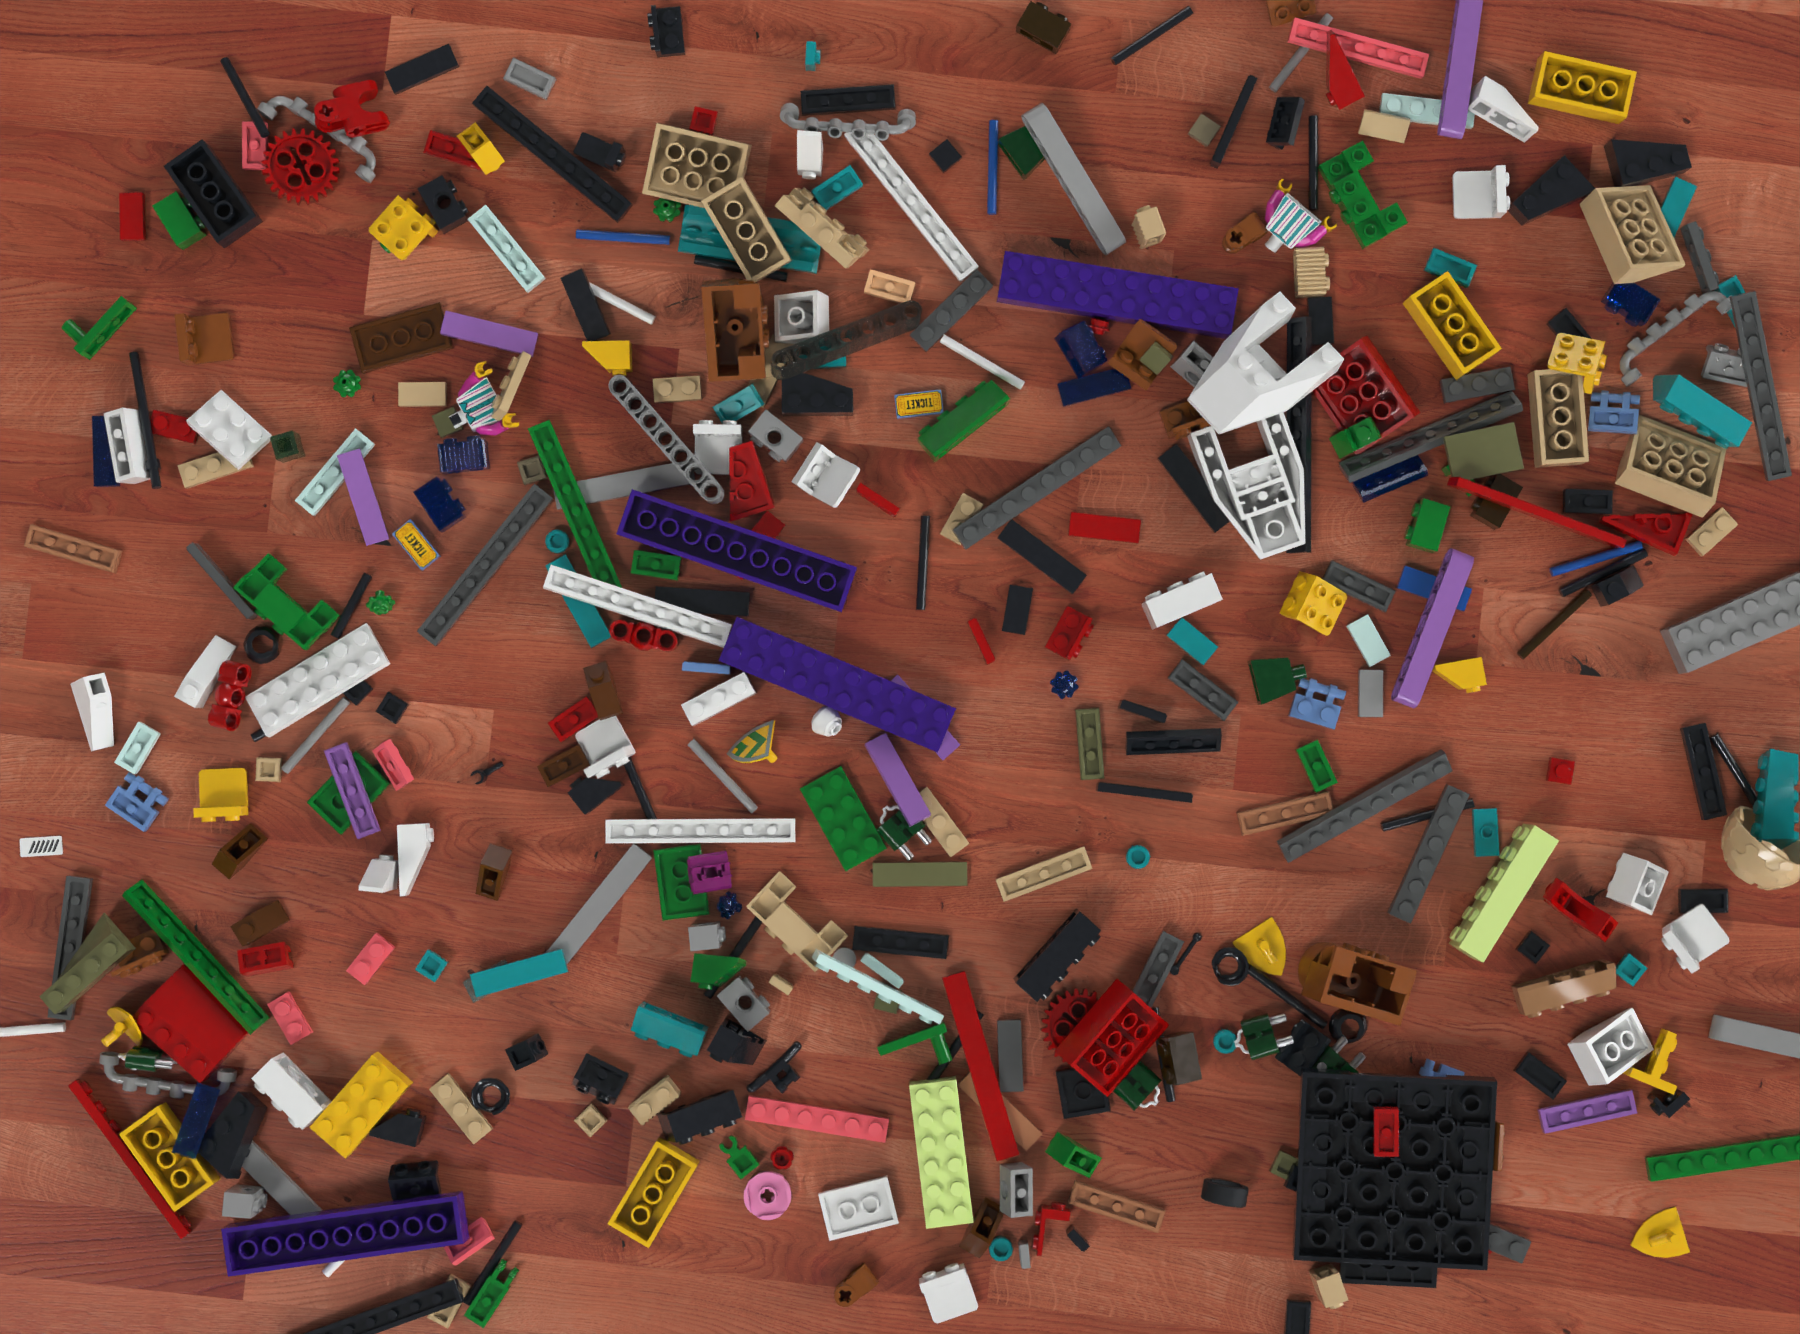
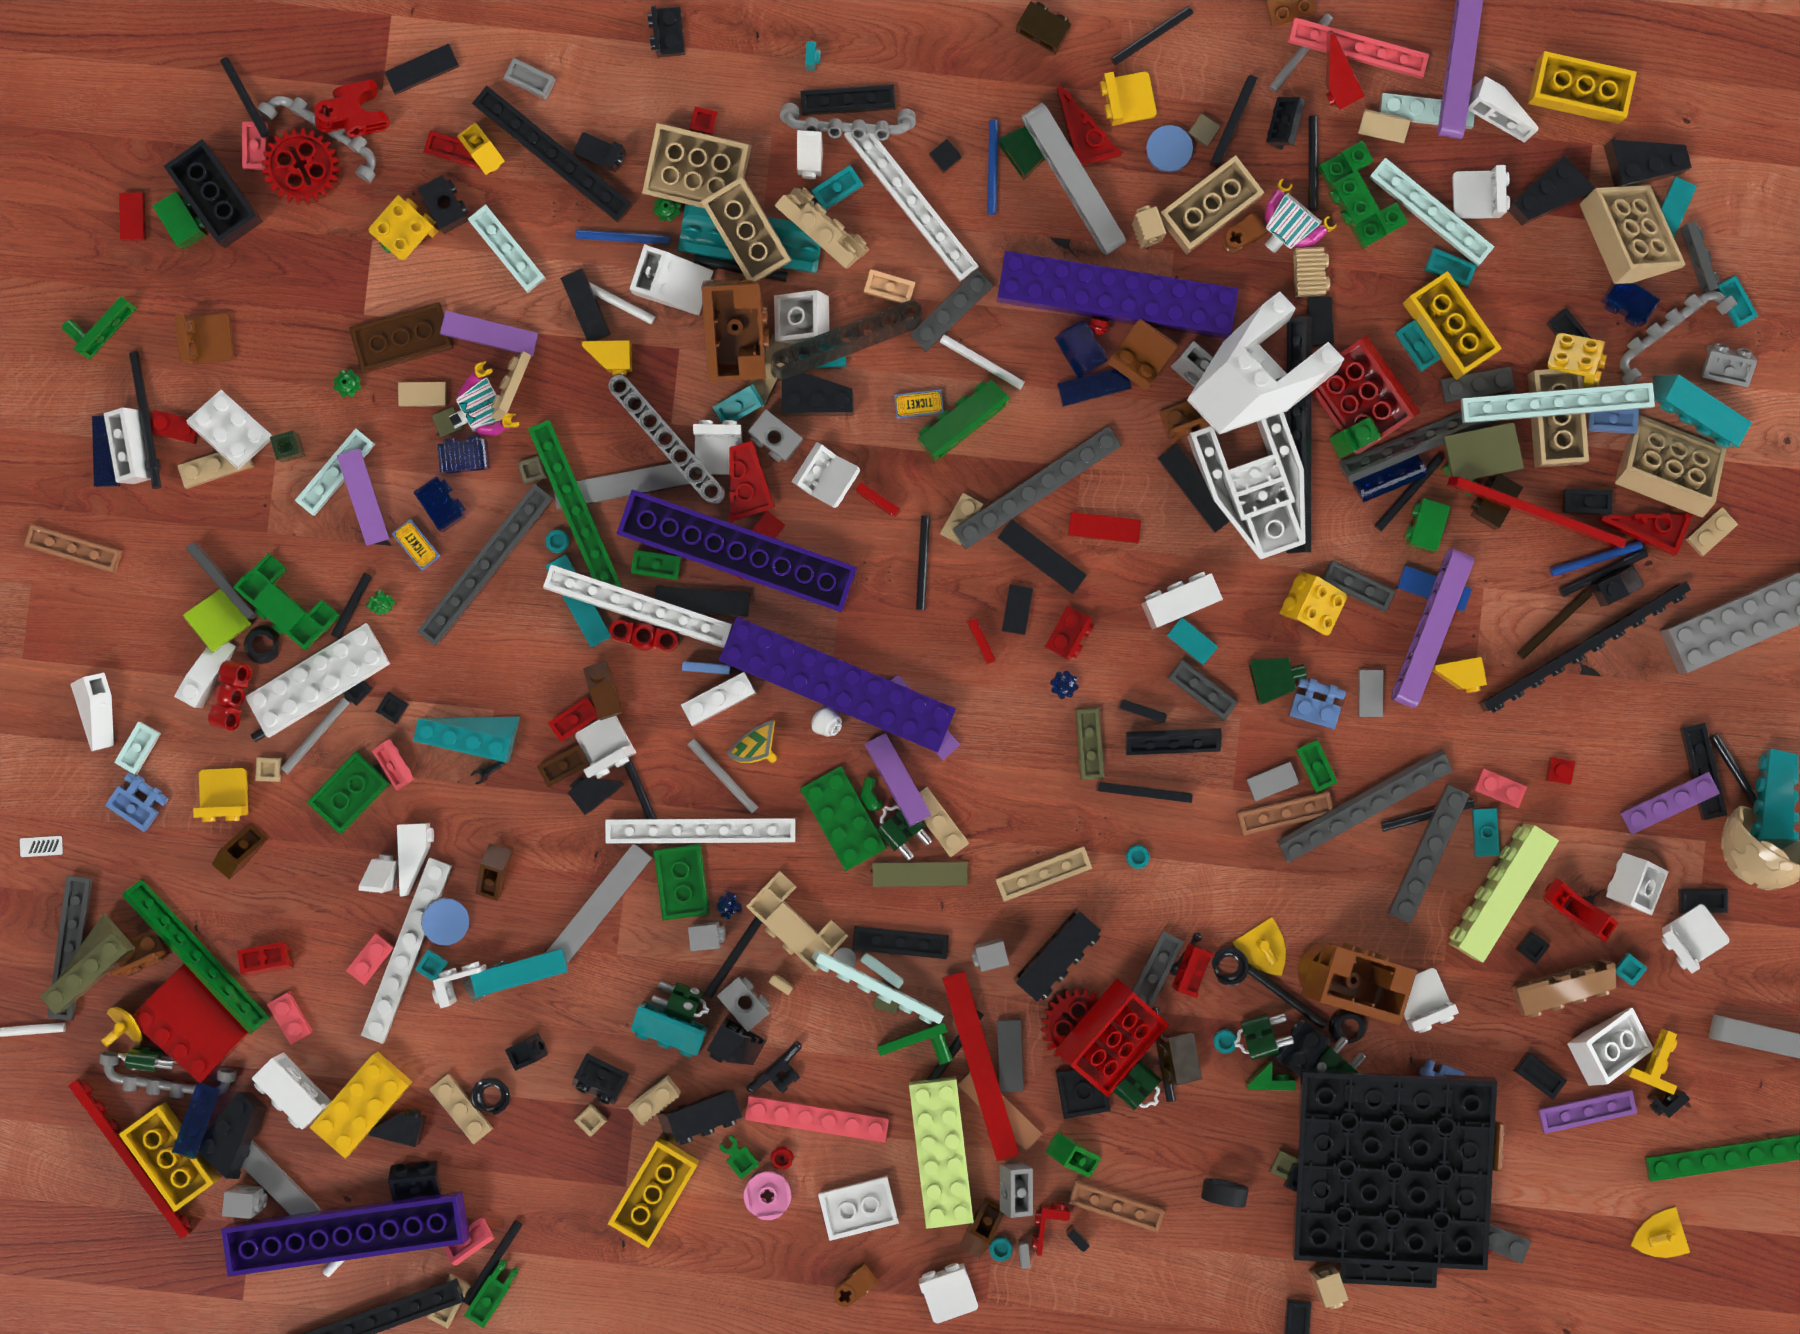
(216, 620): none -> lime tile
(260, 923): reddish brown slope -> none
(352, 790): medium lavender tile -> none
(405, 953): none -> white plate
(444, 990): none -> white bracket
(445, 921): none -> medium blue tile
(476, 736): none -> teal wedge
(669, 280): none -> white slope
(677, 389): tan plate -> none
(682, 1002): none -> dark green piece
(709, 872): magenta piece -> none
(714, 969): green slope -> none
(868, 796): none -> green arm
(990, 955): none -> light grey brick
(1086, 139): none -> red wing
(1128, 97): none -> yellow bracket
(1156, 358): olive tile -> none
(1169, 148): none -> medium blue tile
(1191, 970): none -> red hinge
(1211, 205): none -> tan brick
(1263, 1080): none -> green slope
(1272, 781): none -> light grey tile
(1368, 640): light aqua tile -> none
(1385, 1131): red plate -> none
(1406, 495): none -> black bar
(1417, 346): none -> teal plate
(1428, 1002): none -> white bracket
(1431, 212): none -> light aqua plate
(1499, 788): none -> coral plate
(1557, 403): none -> light aqua plate
(1593, 643): none -> black plate
(1669, 803): none -> medium lavender plate
(1760, 385): dark grey plate -> none

